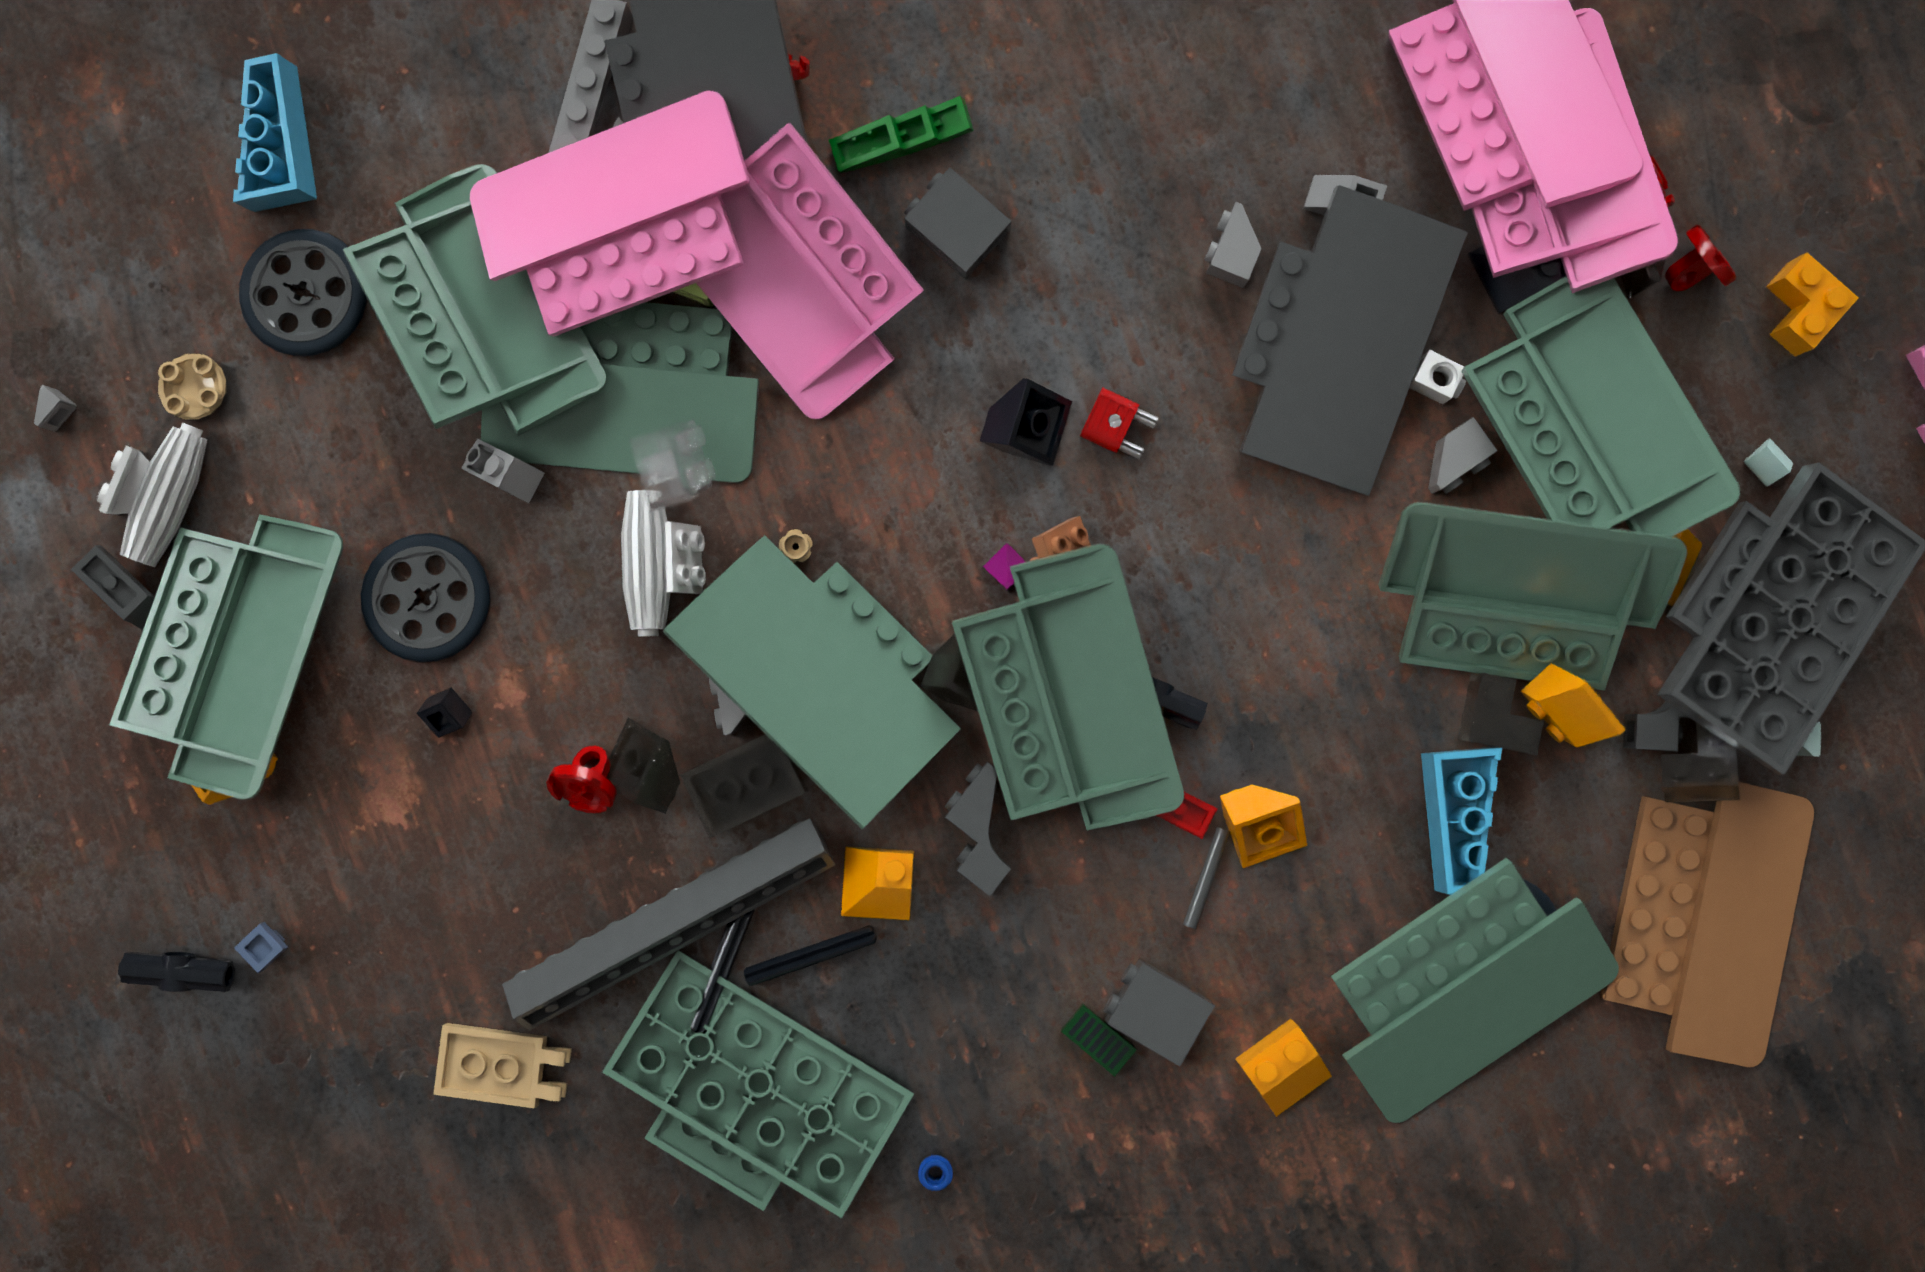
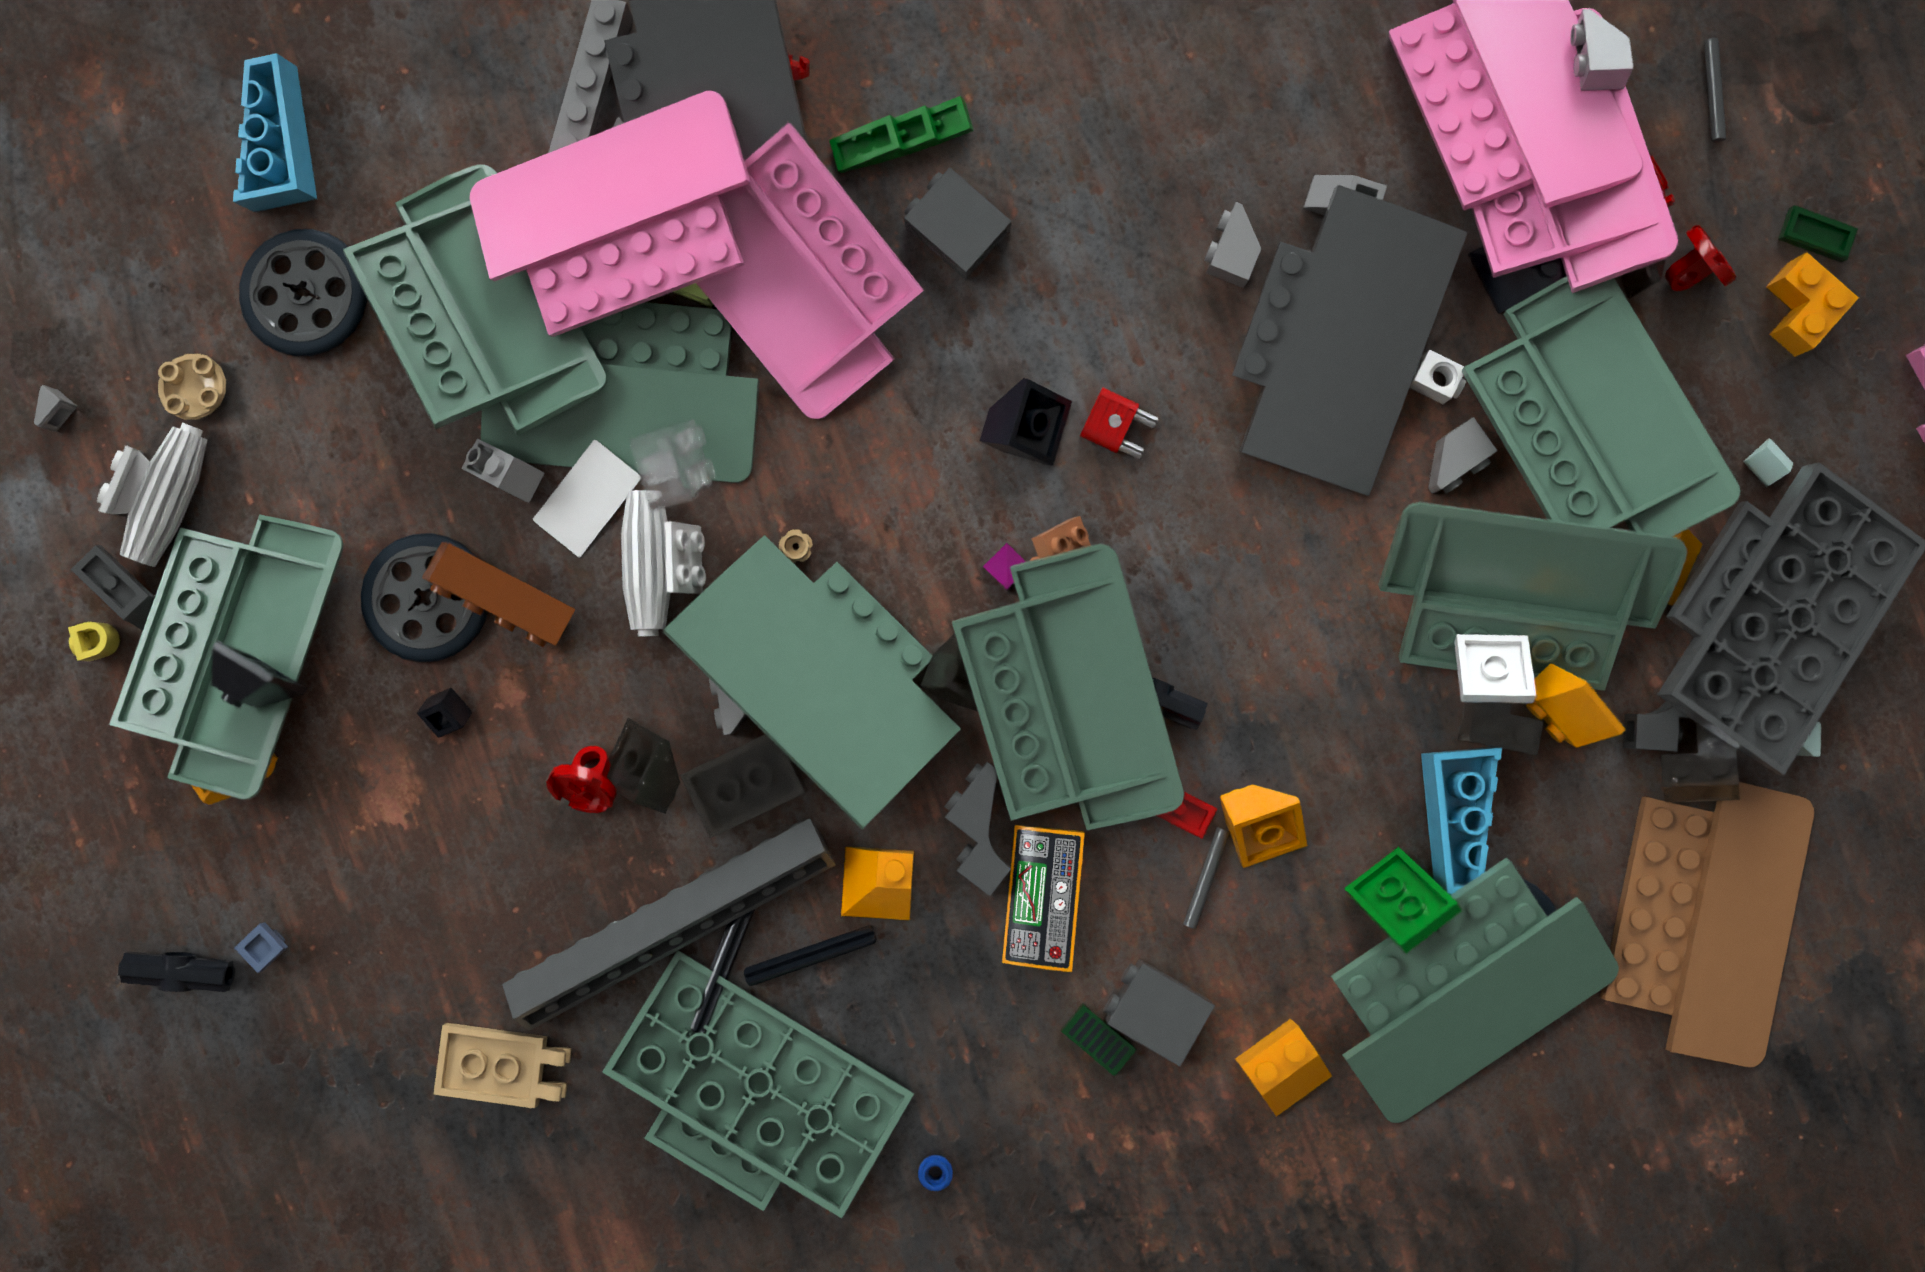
(93, 640): none -> light yellow plate
(249, 679): none -> black slope
(497, 593): none -> dark orange wedge
(587, 498): none -> white sticker
(1043, 898): none -> slope
(1403, 900): none -> green plate
(1494, 668): none -> white plate
(1602, 53): none -> slope
(1715, 90): none -> dark grey bar
(1818, 233): none -> dark green tile

